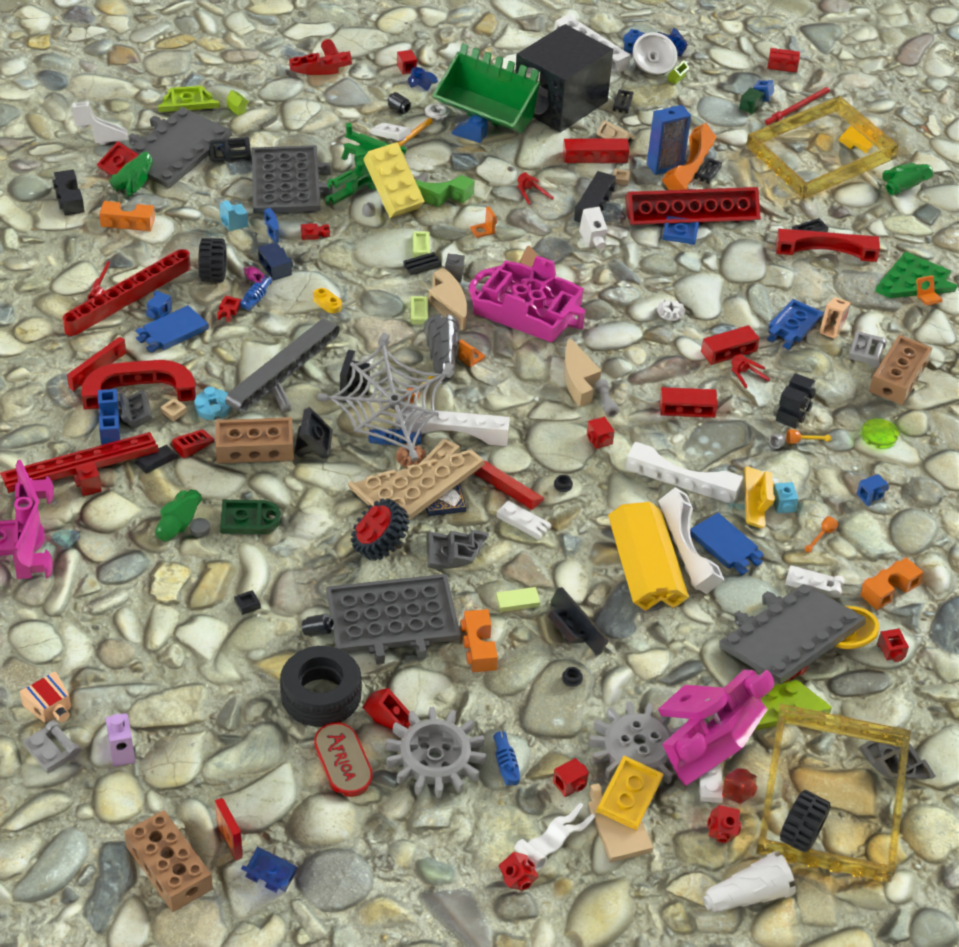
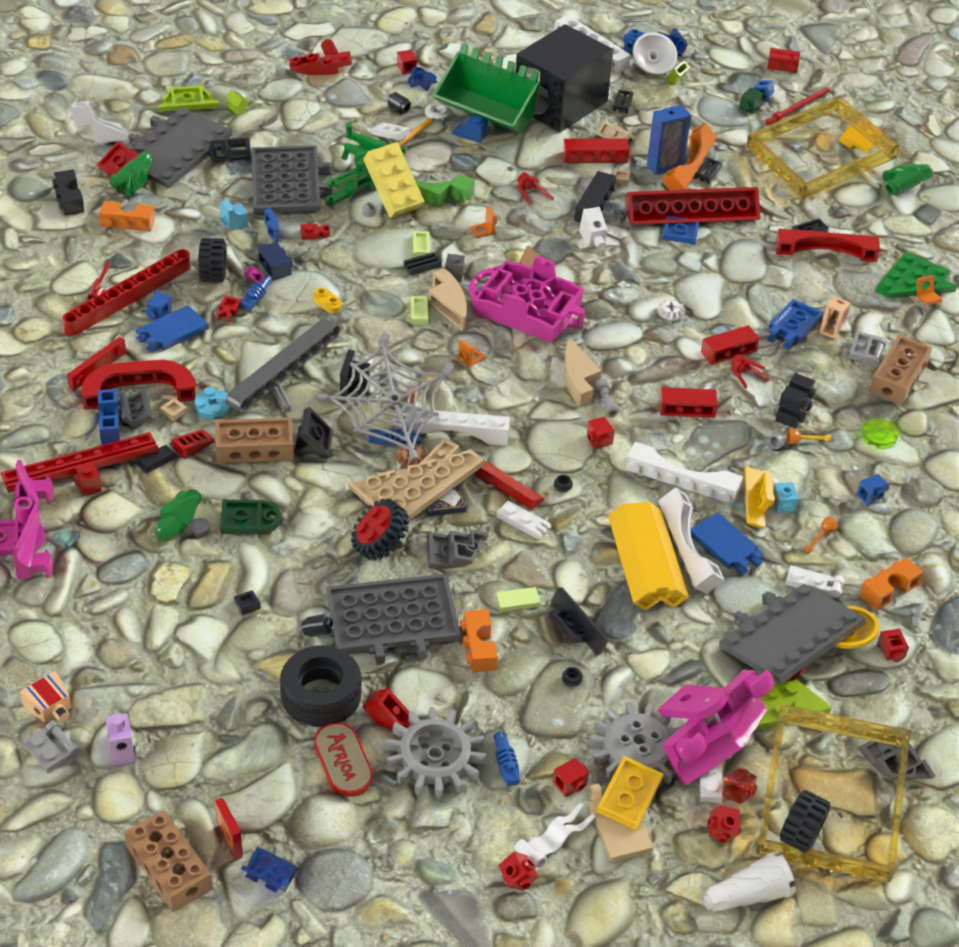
(442, 340): dark grey cone -> none

